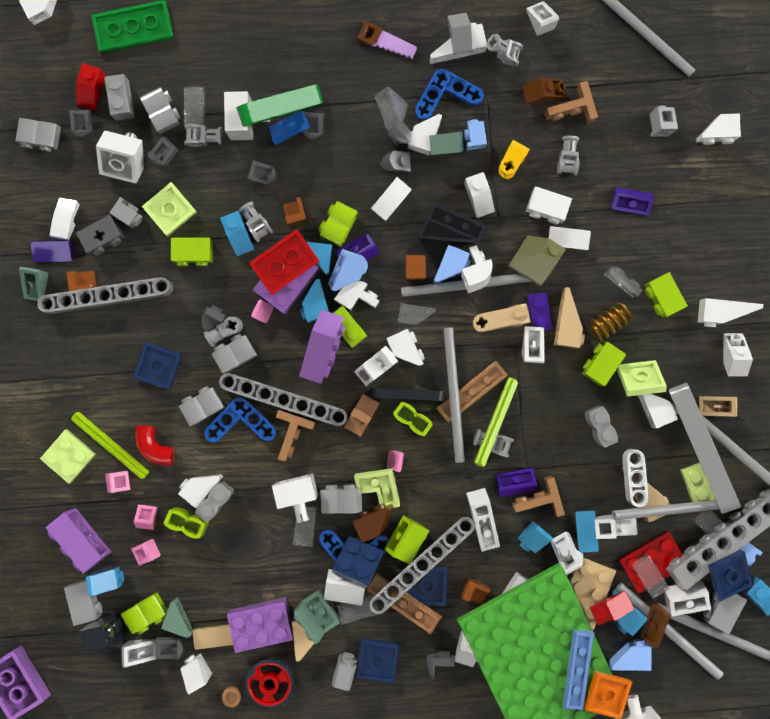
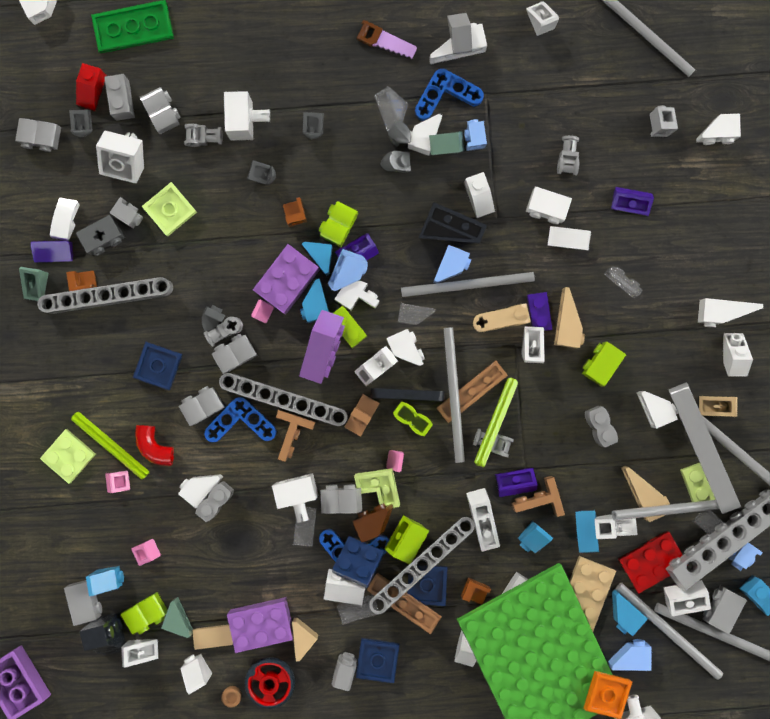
(78, 540): medium lavender brick -> none
(145, 517): bright pink slope -> none
(162, 152): dark grey plate -> none
(168, 648): dark grey plate -> none
(181, 520): lime brick -> none
(192, 251): lime brick -> none
(194, 105): clear tile -> none
(237, 233): dark azure slope -> none
(257, 224): light grey connector -> none
(279, 105): beam -> none
(284, 262): red plate -> none
(289, 127): blue slope -> none
(316, 616): sand green bracket -> none
(391, 198): white slope -> none
(415, 267): dark orange panel -> none
(442, 658): dark grey plate -> none
(479, 274): white brick -> none
(507, 50): light grey connector -> none
(513, 157): yellow piece -> none
(537, 258): olive slope -> none
(544, 91): reddish brown slope -> none
(567, 553): white slope -> none
(575, 107): medium nougat bracket -> none
(578, 669): medium blue tile -> none
(609, 321): pearl gold piece -> none
(612, 608): slope -> none
(639, 486): white beam -> none
(641, 378): yellowish green plate -> none
(650, 576): clear tile -> none
(655, 625): reddish brown plate -> none
(665, 295): lime brick -> none
(730, 575): dark blue plate -> none

